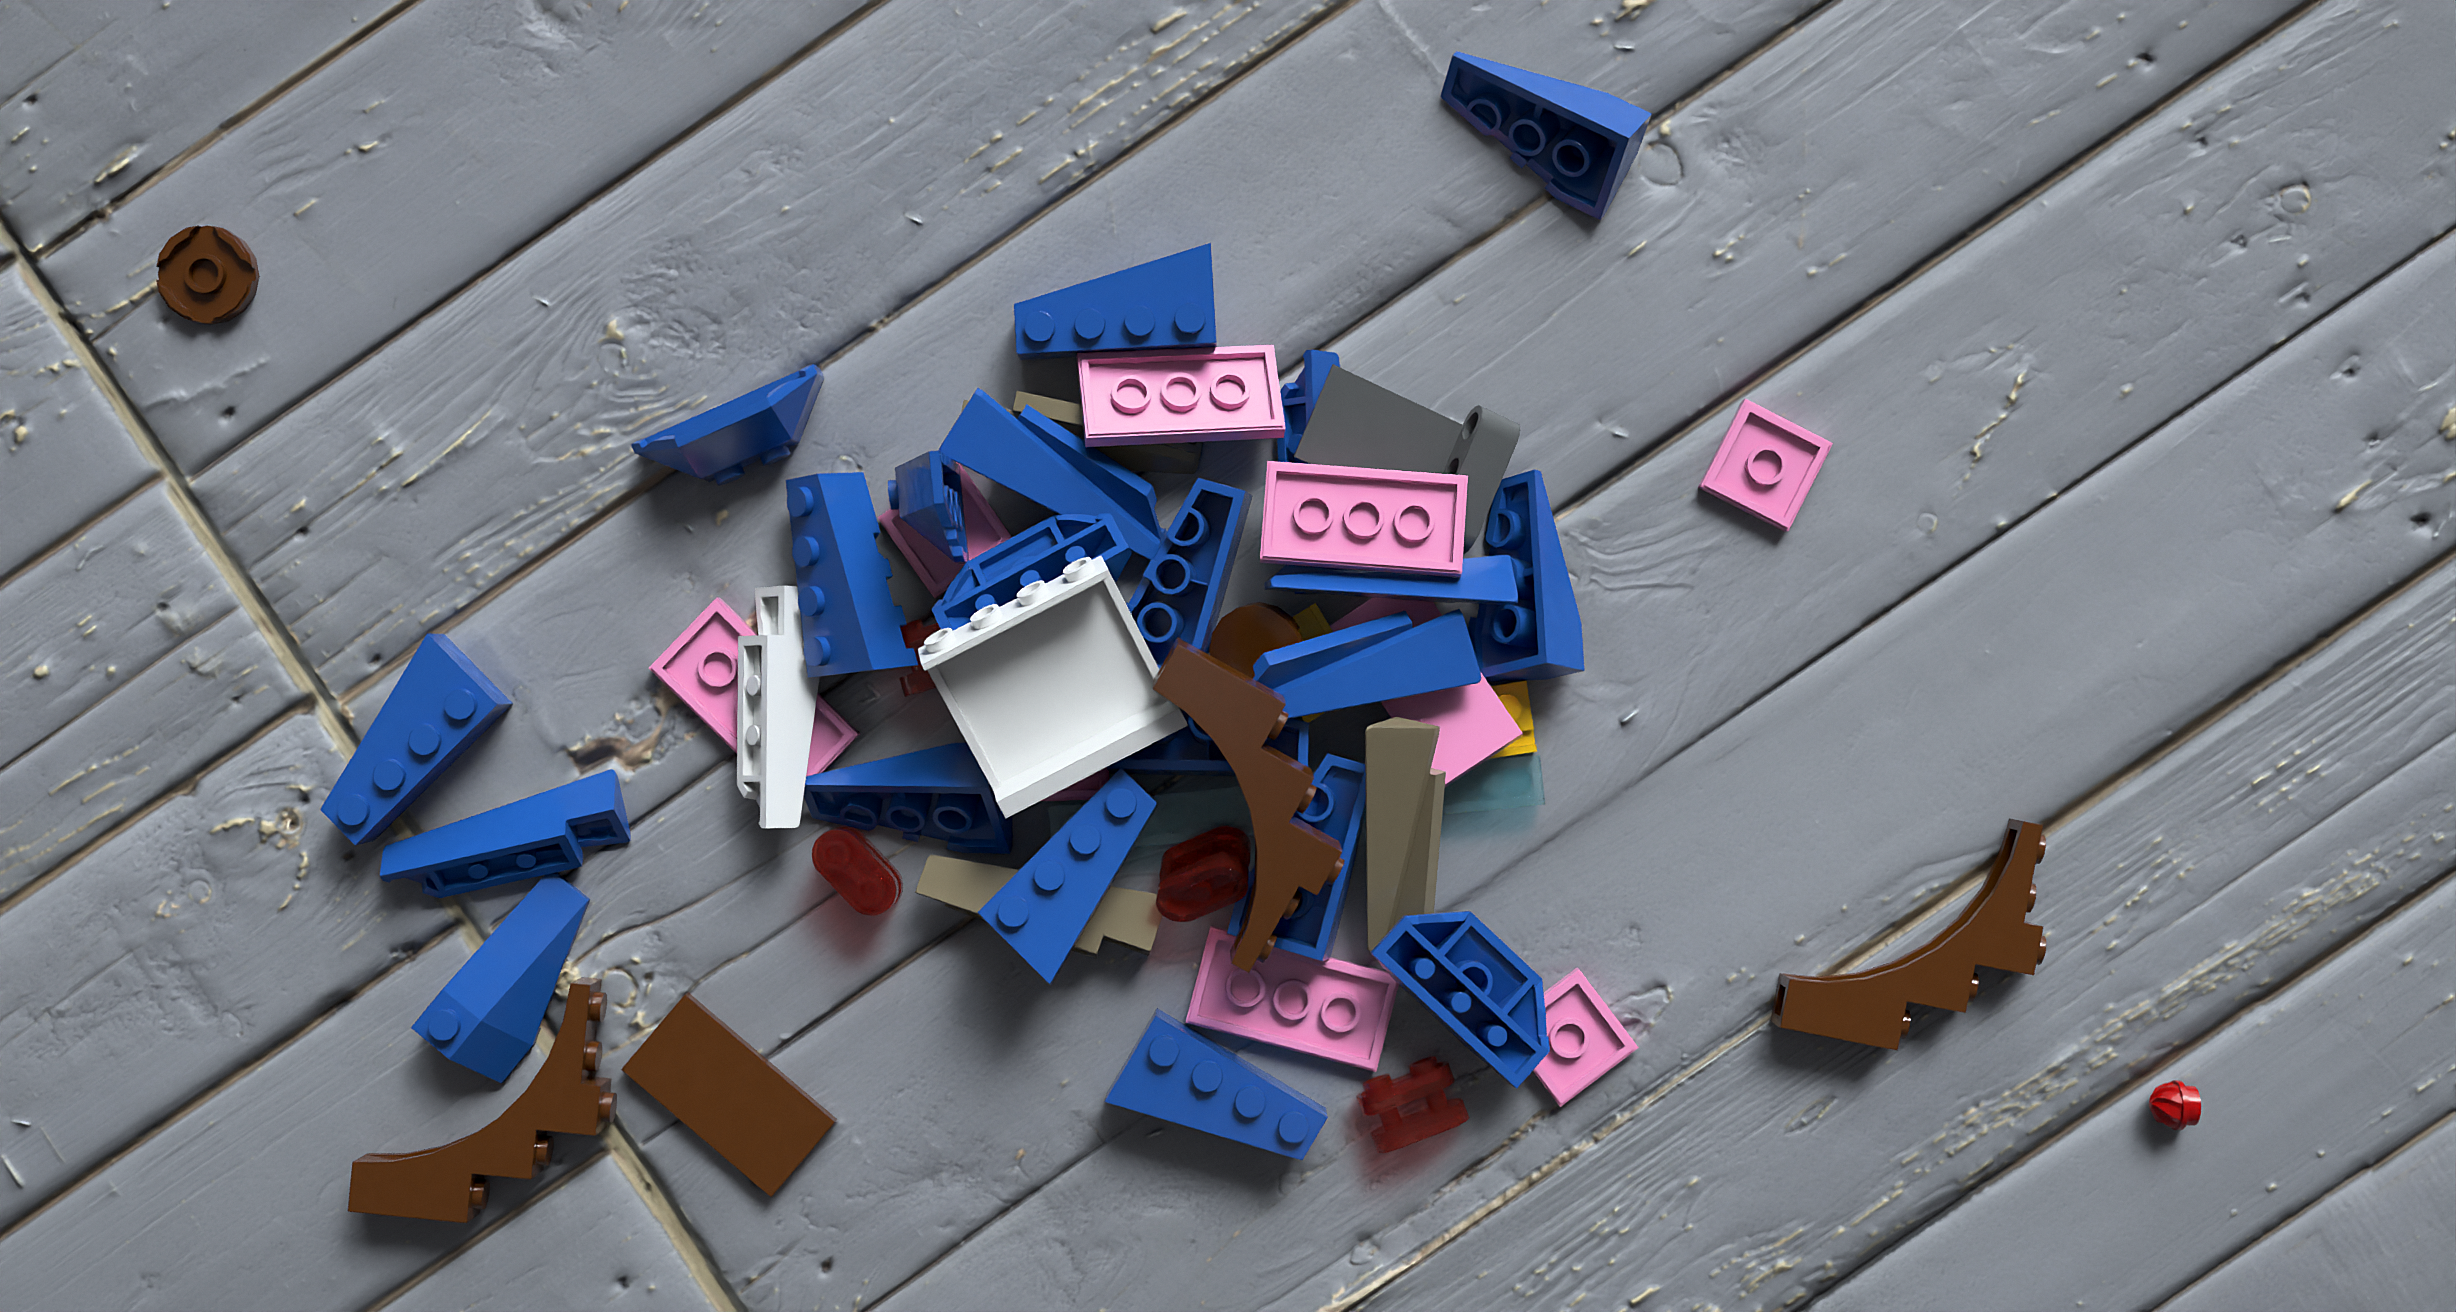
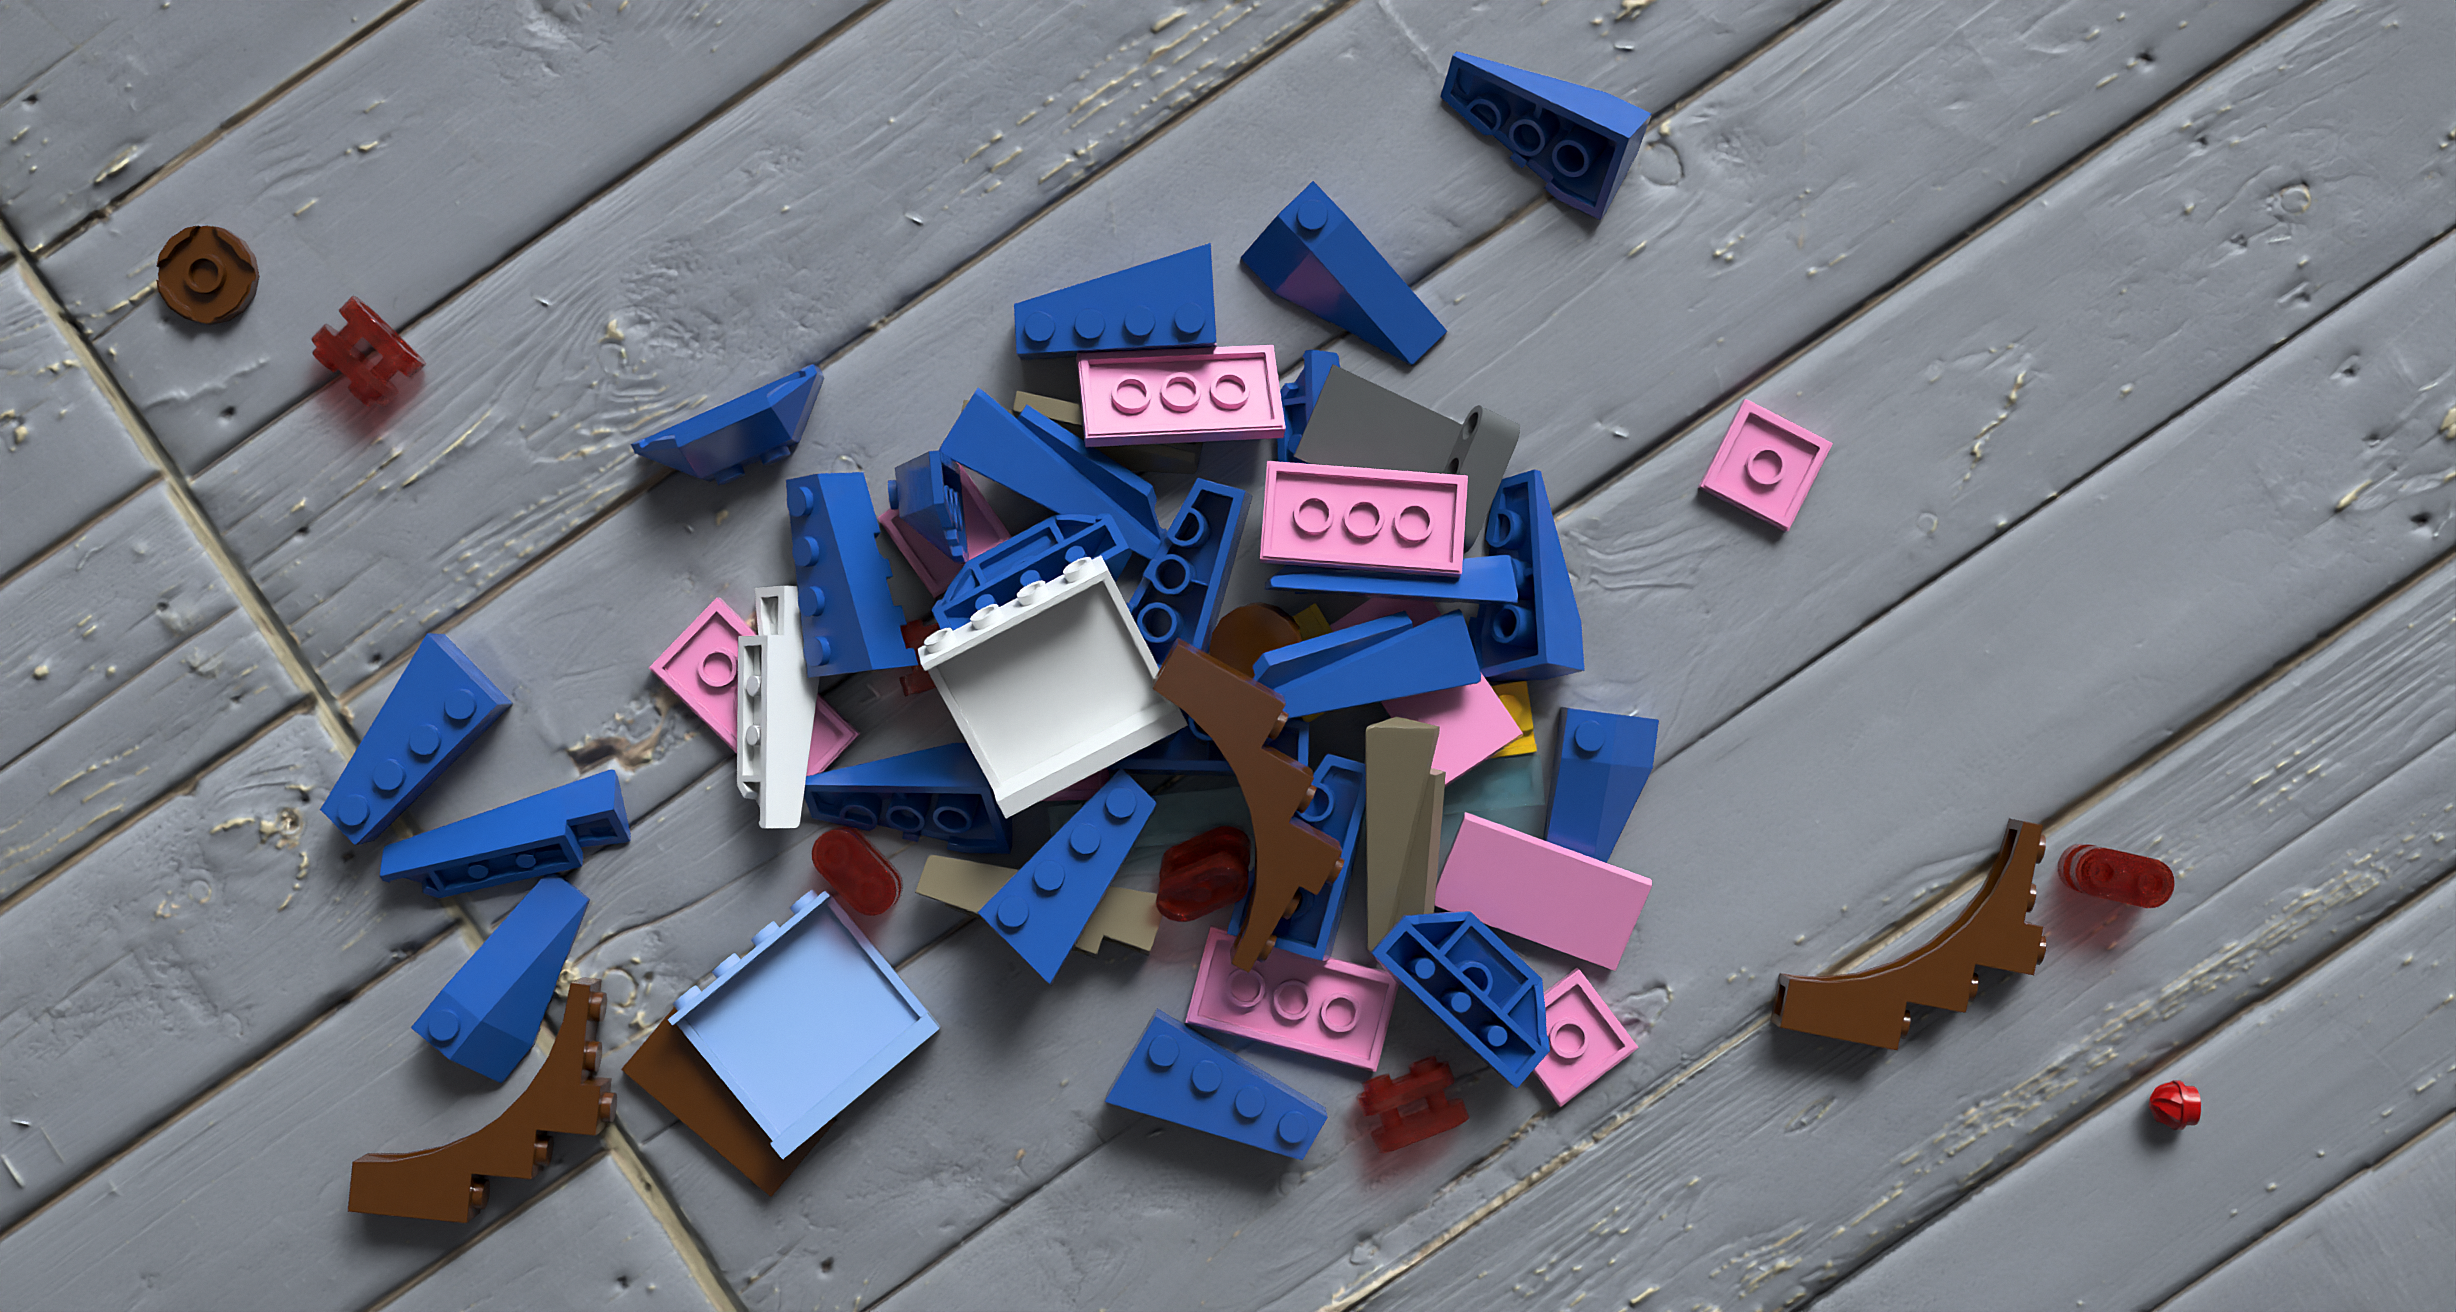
(369, 381): none -> clear red brick
(804, 1020): none -> light blue panel
(1333, 270): none -> blue wedge
(1541, 891): none -> bright pink tile
(1597, 778): none -> blue wedge
(2116, 875): none -> clear red brick

